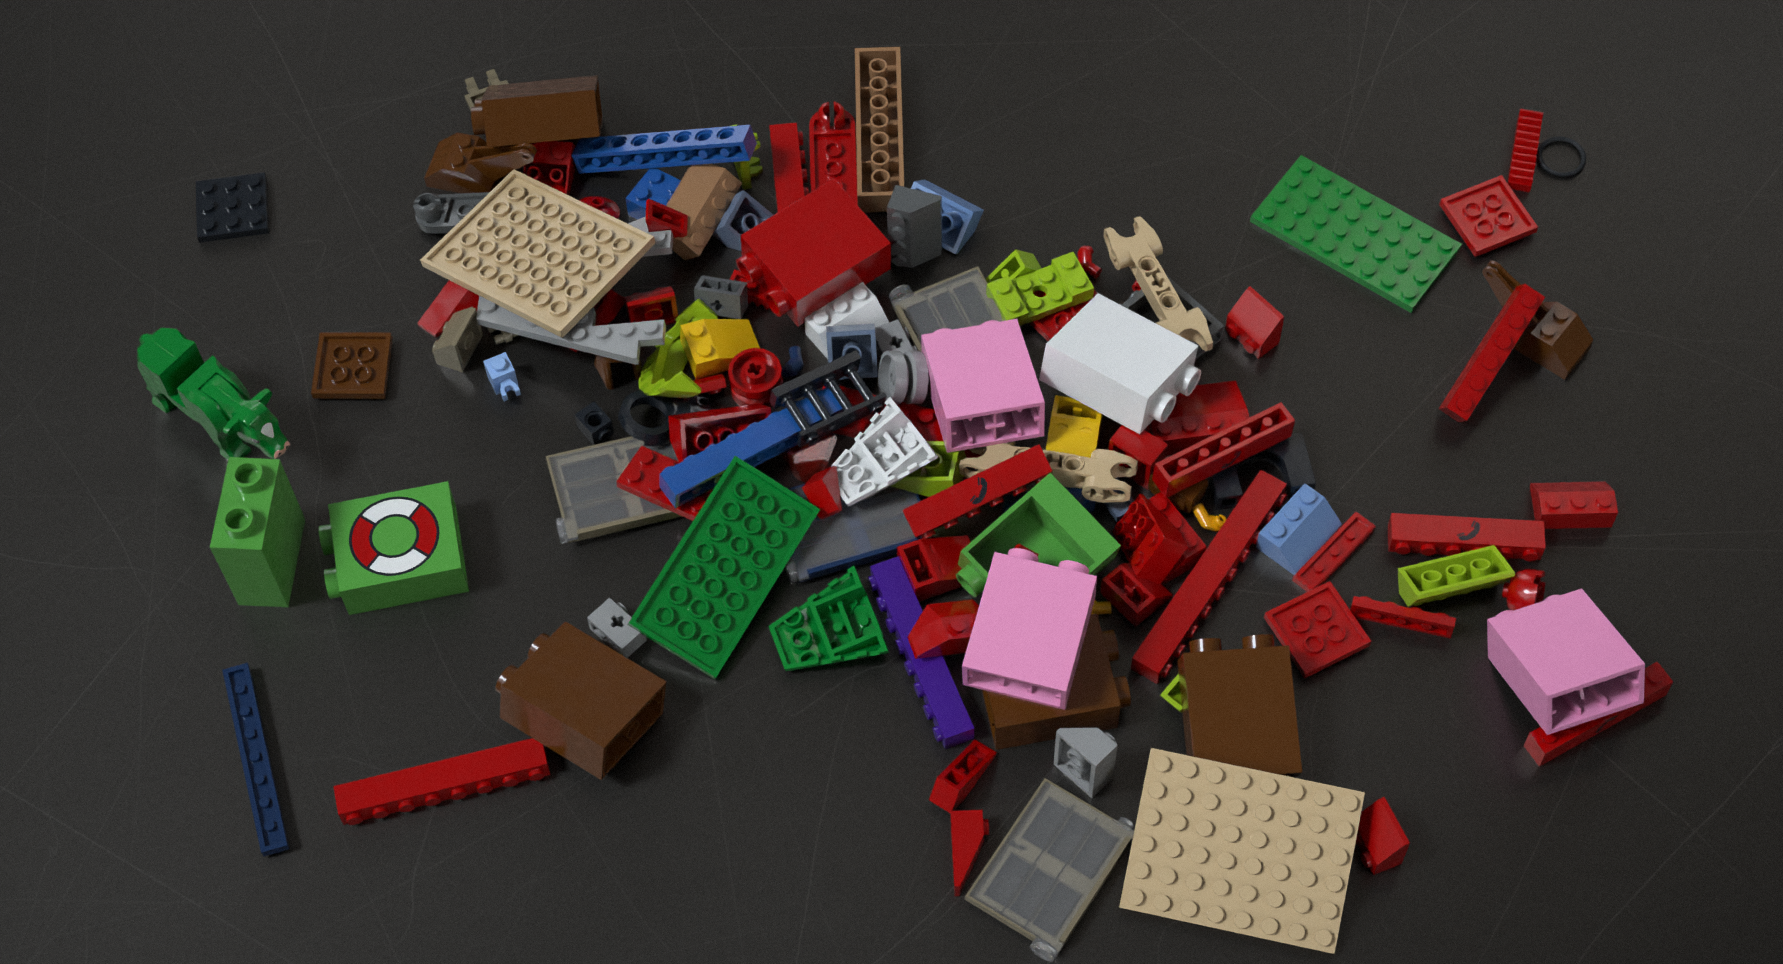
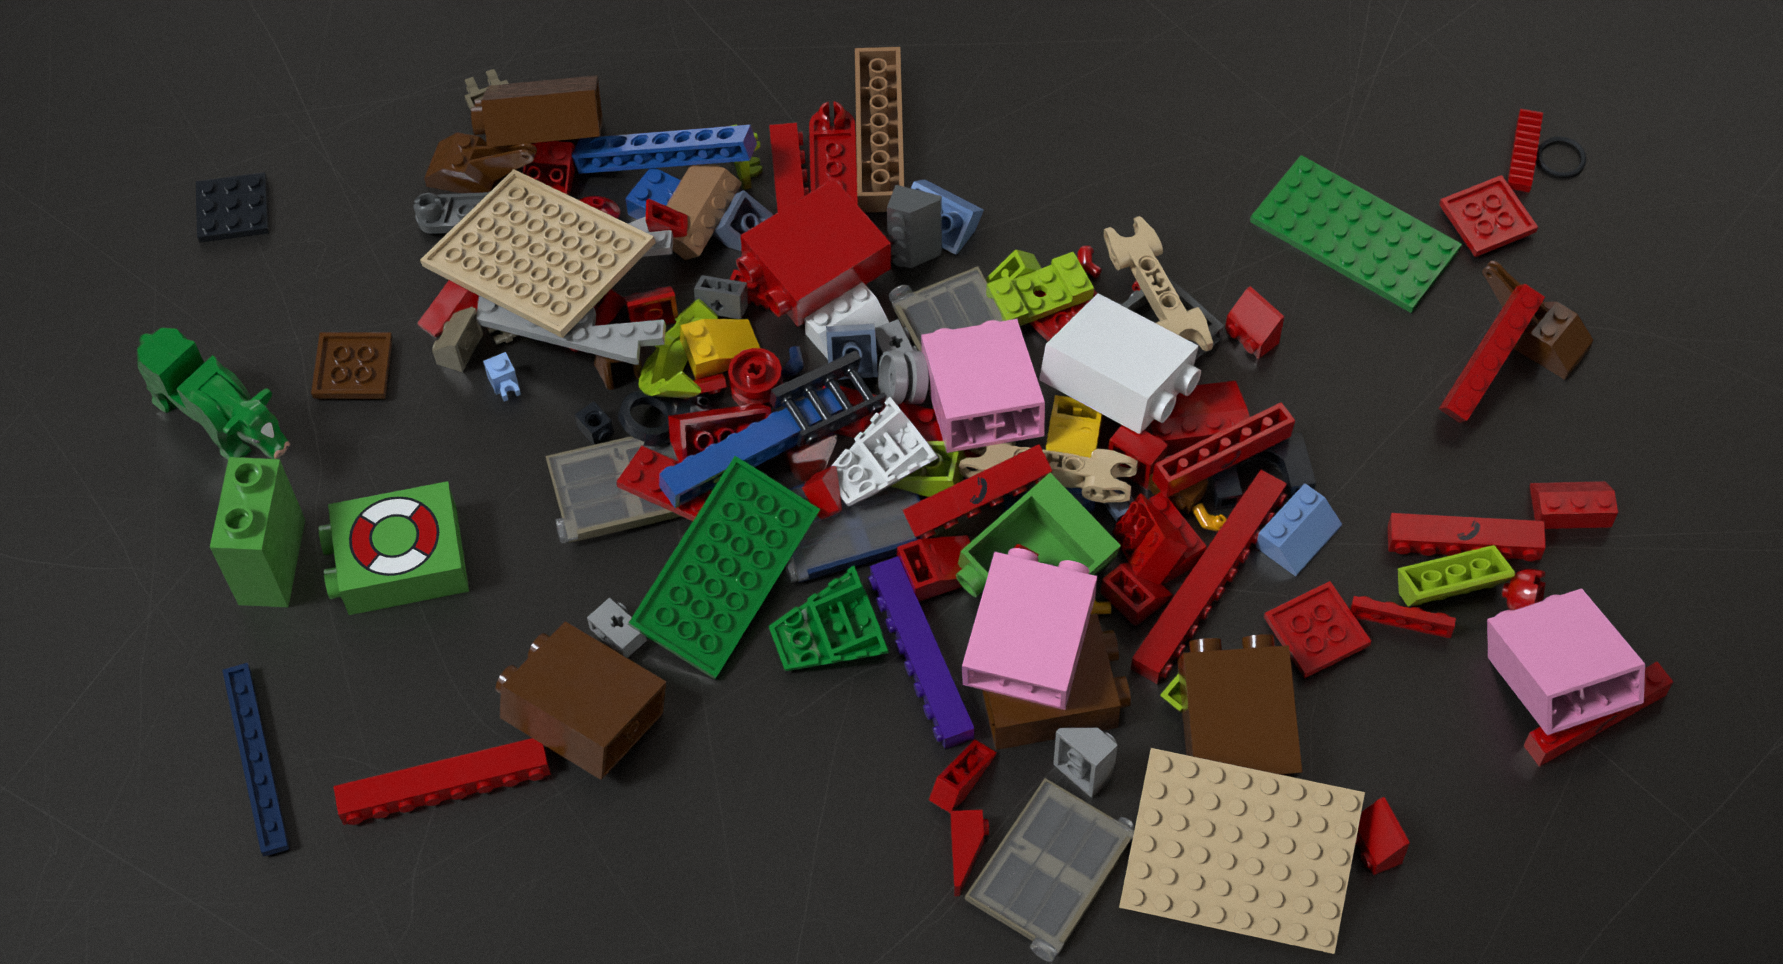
(943, 629): red wedge -> none
(1334, 552): red tile -> none

